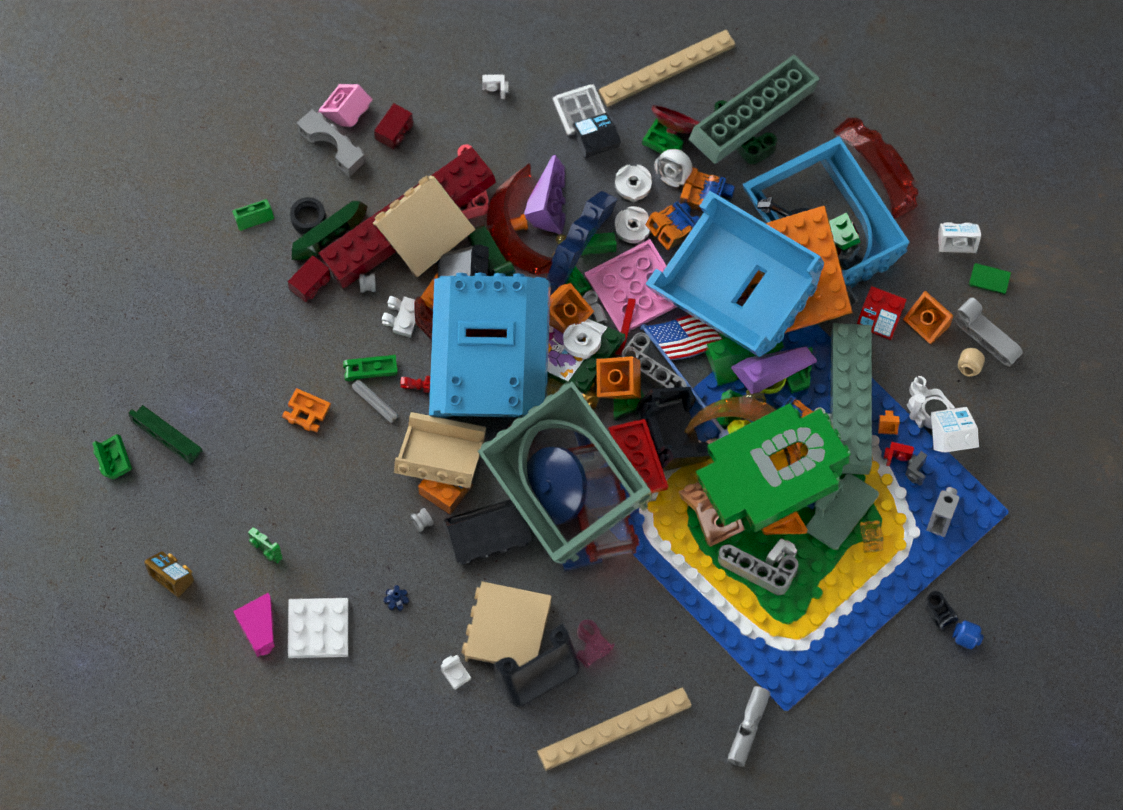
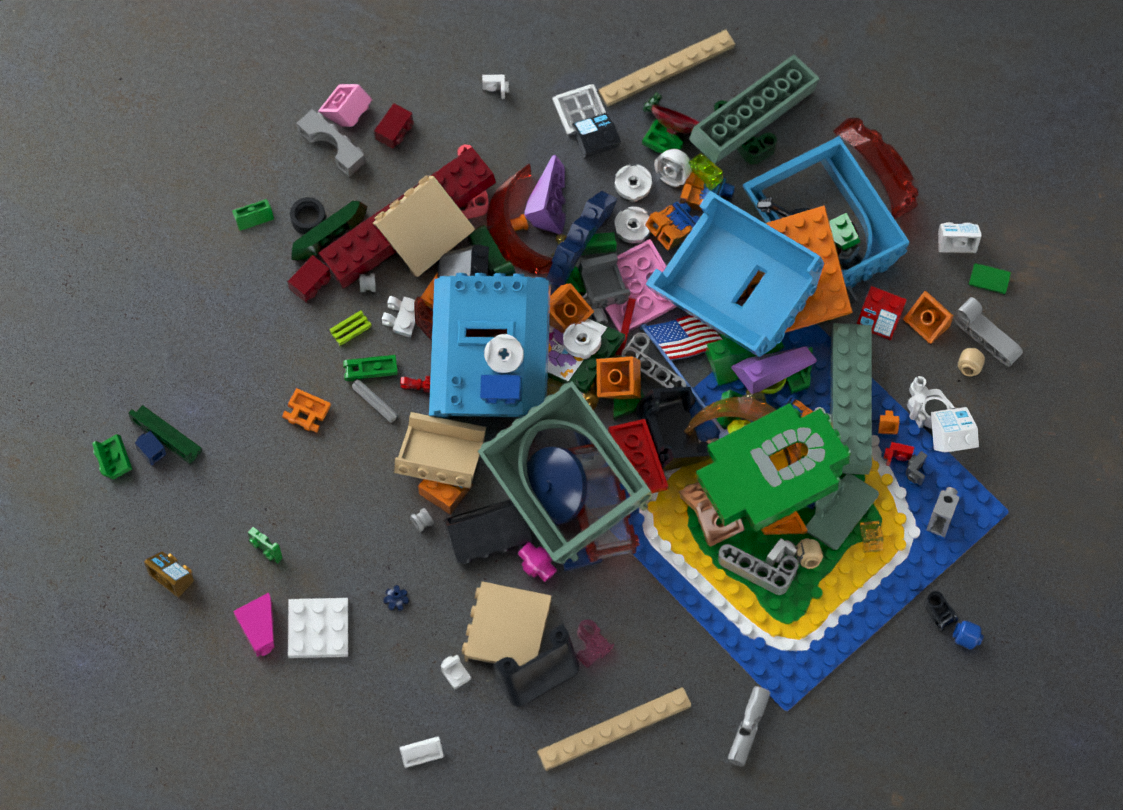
(150, 447): none -> dark blue brick
(348, 321): none -> lime tile
(421, 752): none -> white plate
(497, 345): none -> white plate
(501, 388): none -> blue brick
(537, 562): none -> dark pink piece
(603, 281): none -> dark grey panel
(654, 100): none -> dark green plant
(706, 171): none -> clear neon green leg
(809, 553): none -> tan head

